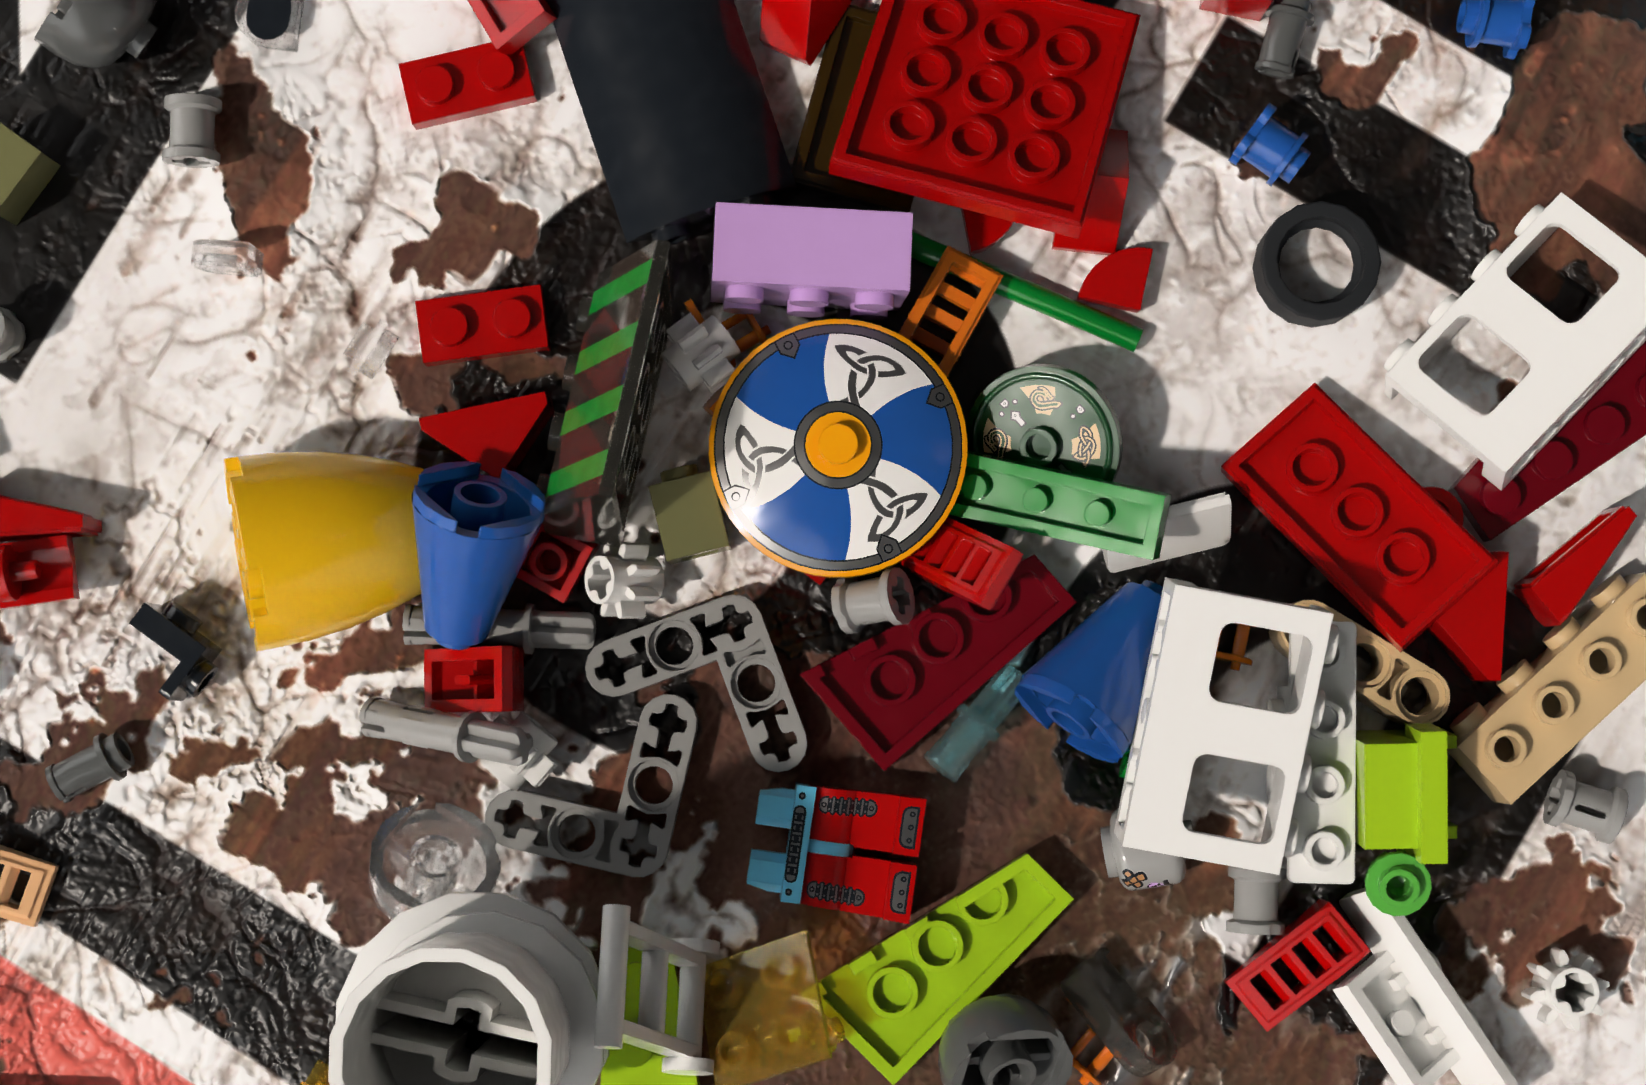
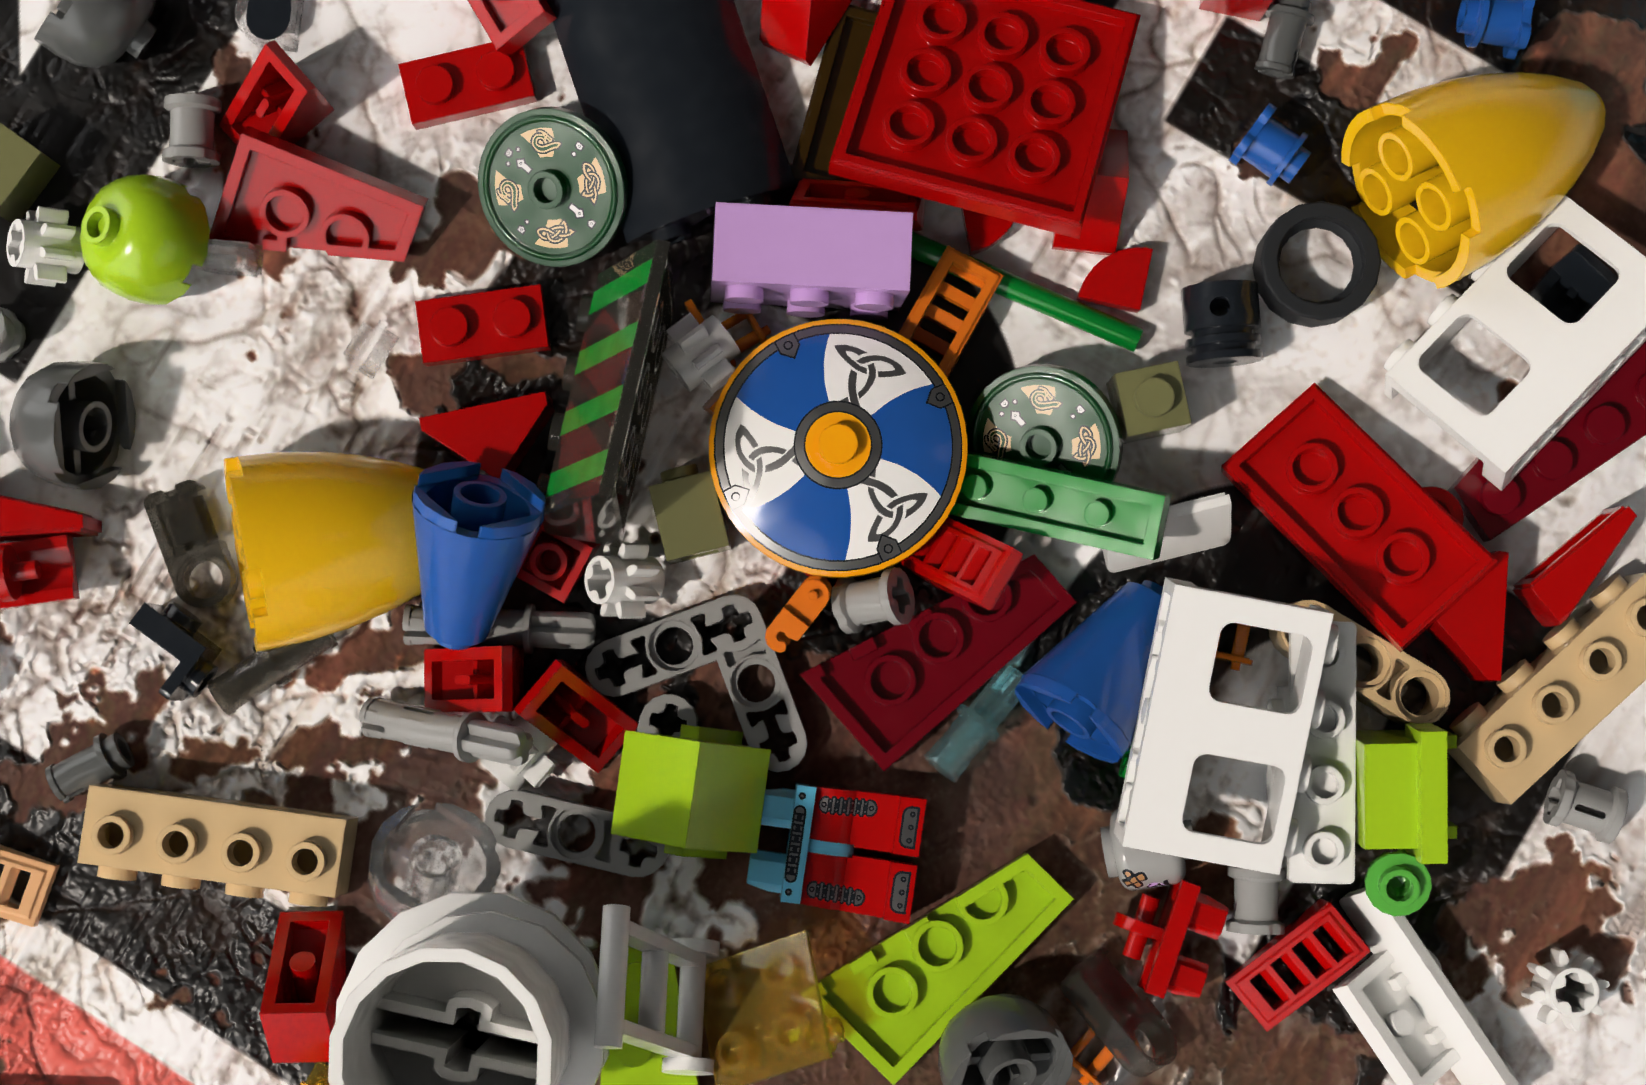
(45, 246): none -> white gear
(72, 422): none -> dark grey cylinder
(144, 238): none -> lime cylinder
(188, 539): none -> clear smoke piece
(217, 841): none -> tan brick
(263, 671): none -> clear smoke pin
(275, 99): none -> red slope
(304, 985): none -> red slope
(307, 201): none -> red wing
(553, 186): none -> shield
(576, 715): none -> red slope
(691, 791): none -> lime plate
(798, 613): none -> orange piece
(857, 196): none -> red slope
(1149, 401): none -> olive brick
(1164, 965): none -> red hips
(1225, 338): none -> black piece
(1478, 160): none -> yellow cylinder
(1573, 284): none -> black bracket

